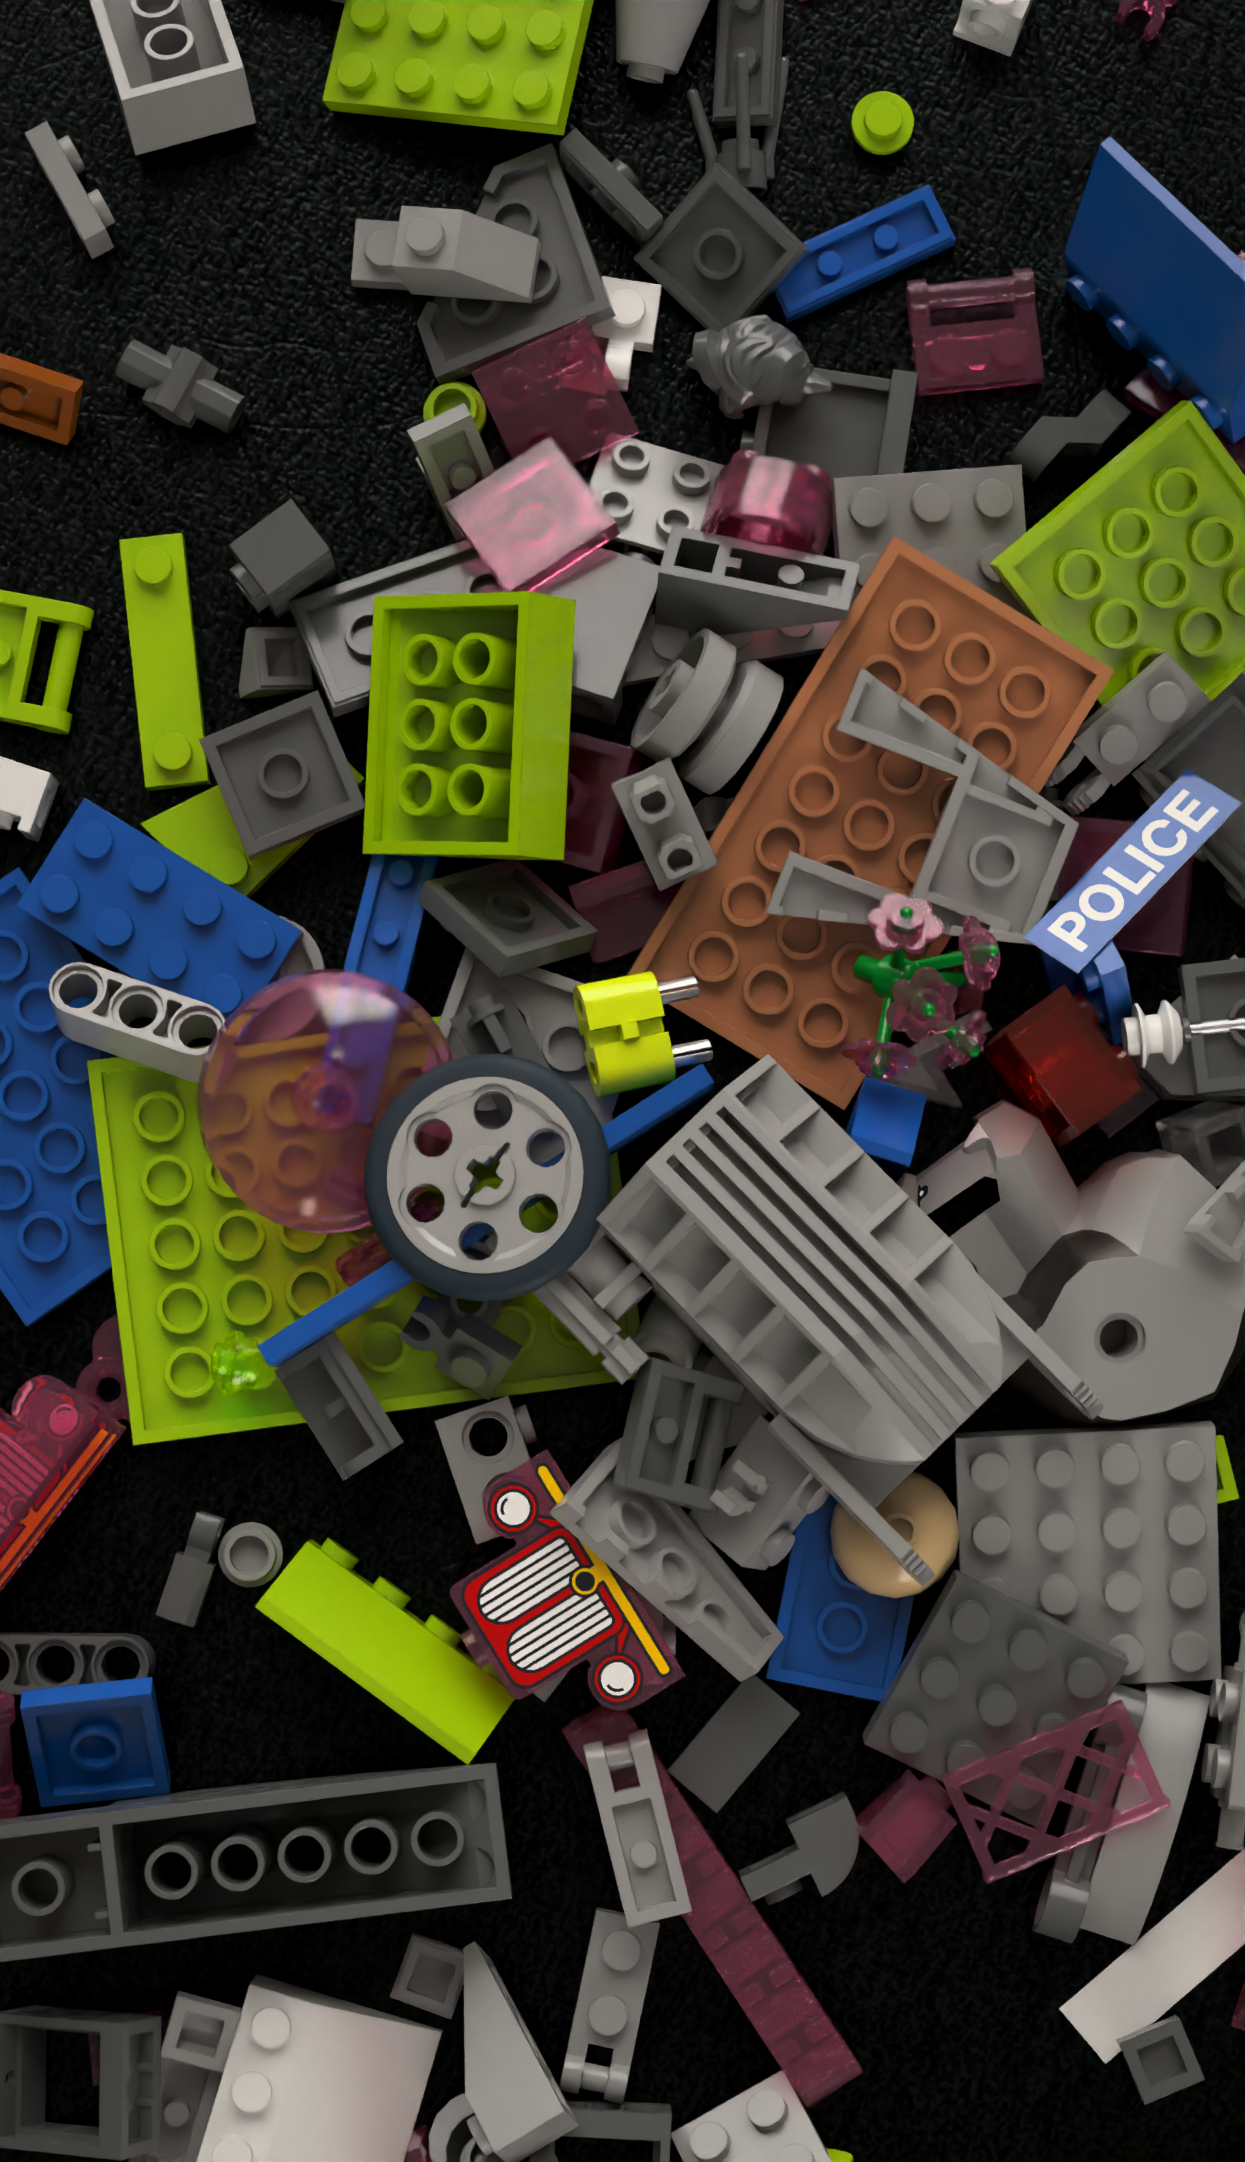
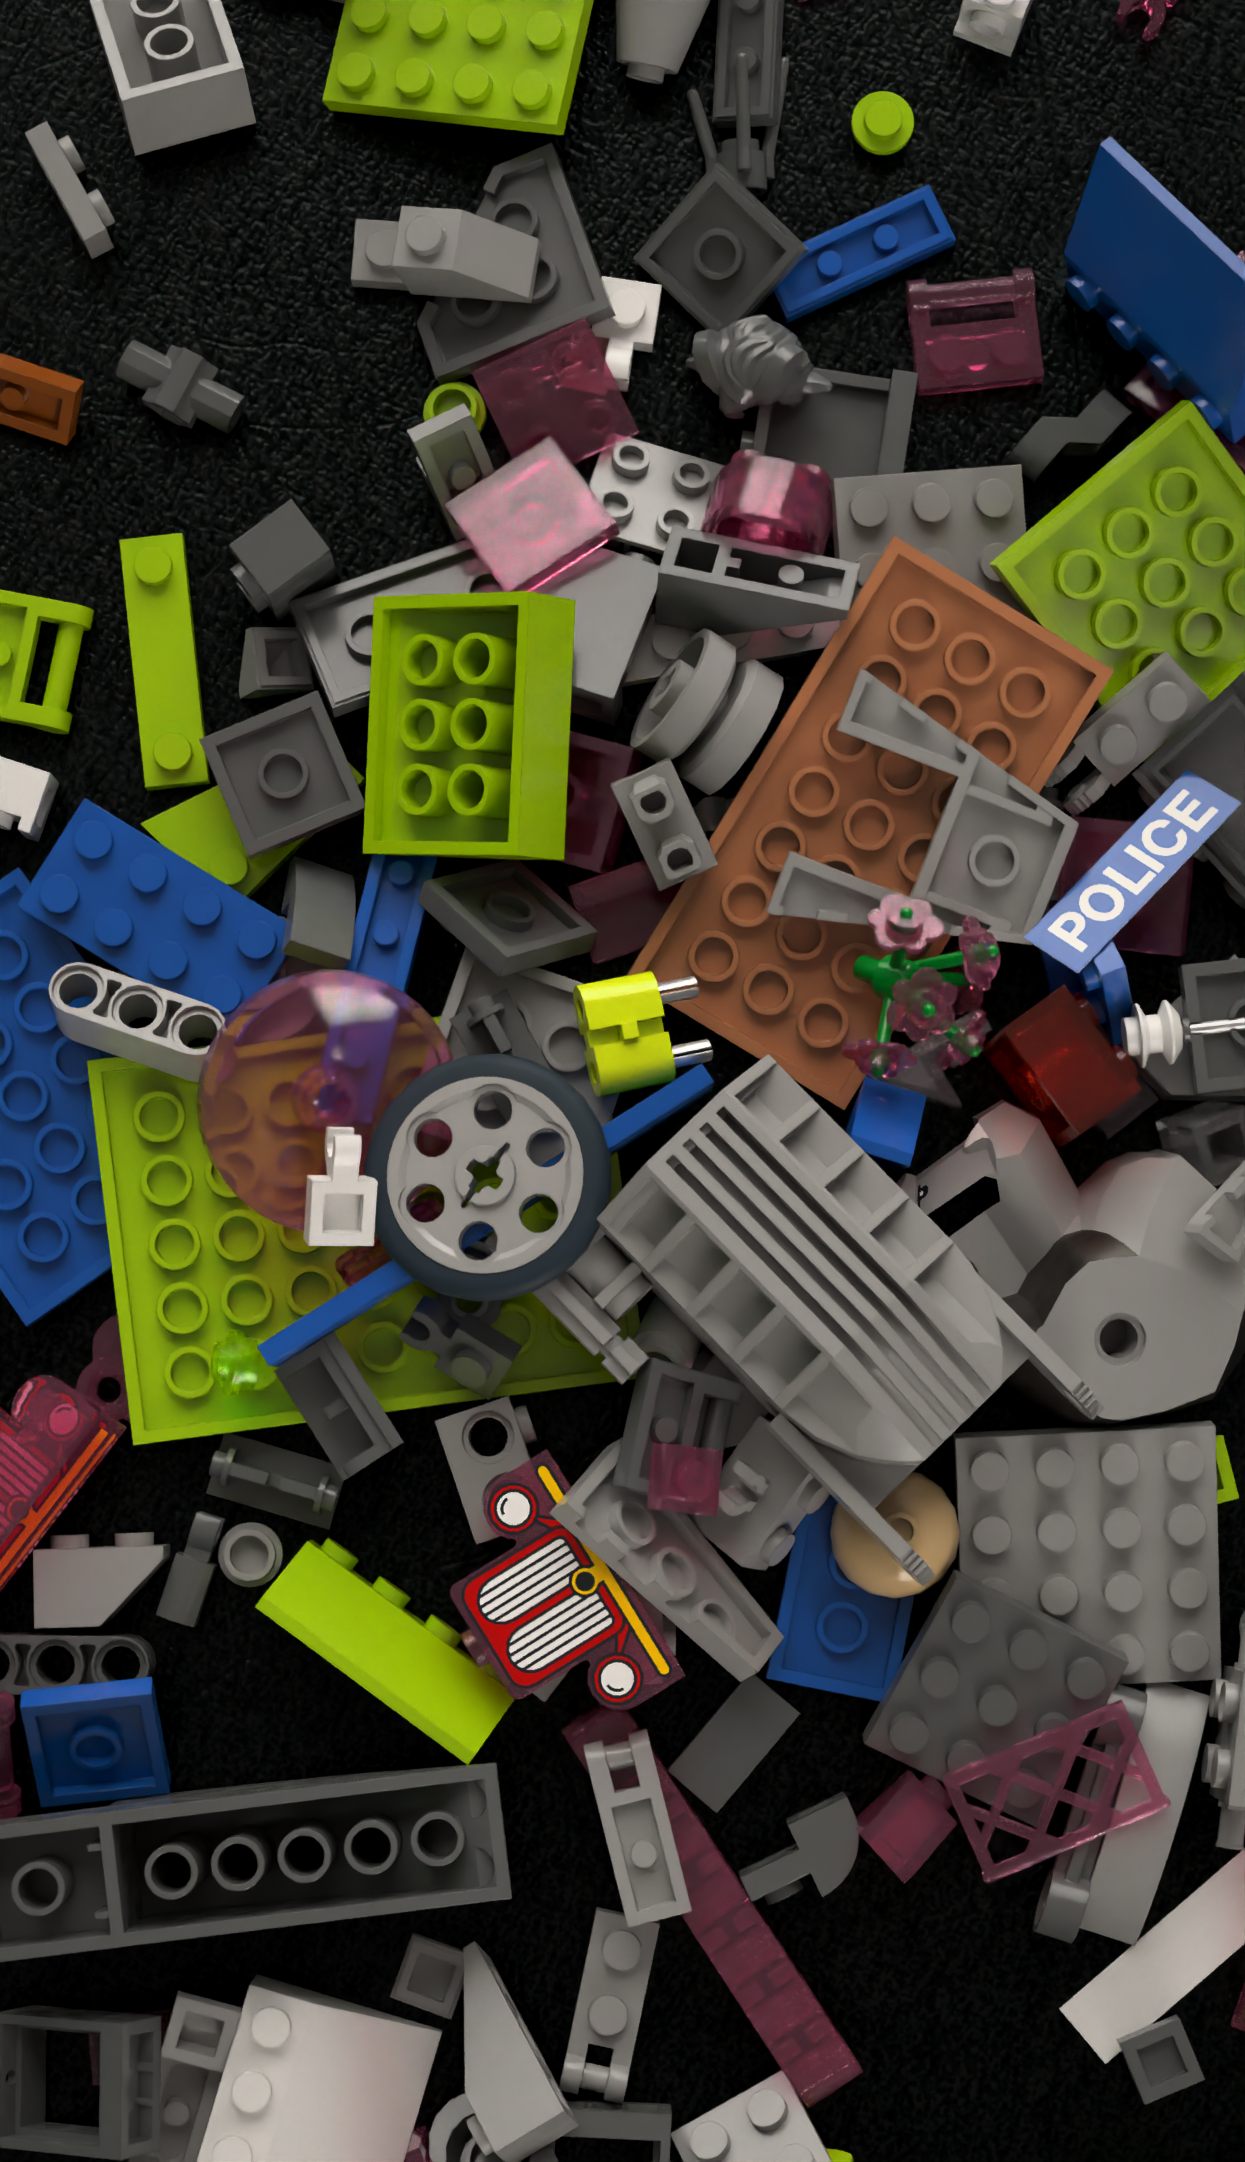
(91, 1584): none -> light grey slope
(275, 1480): none -> dark grey hinge
(319, 914): none -> dark grey slope
(342, 1203): none -> white plate
(611, 186): dark grey plate -> none
(685, 1479): none -> clear pink plate

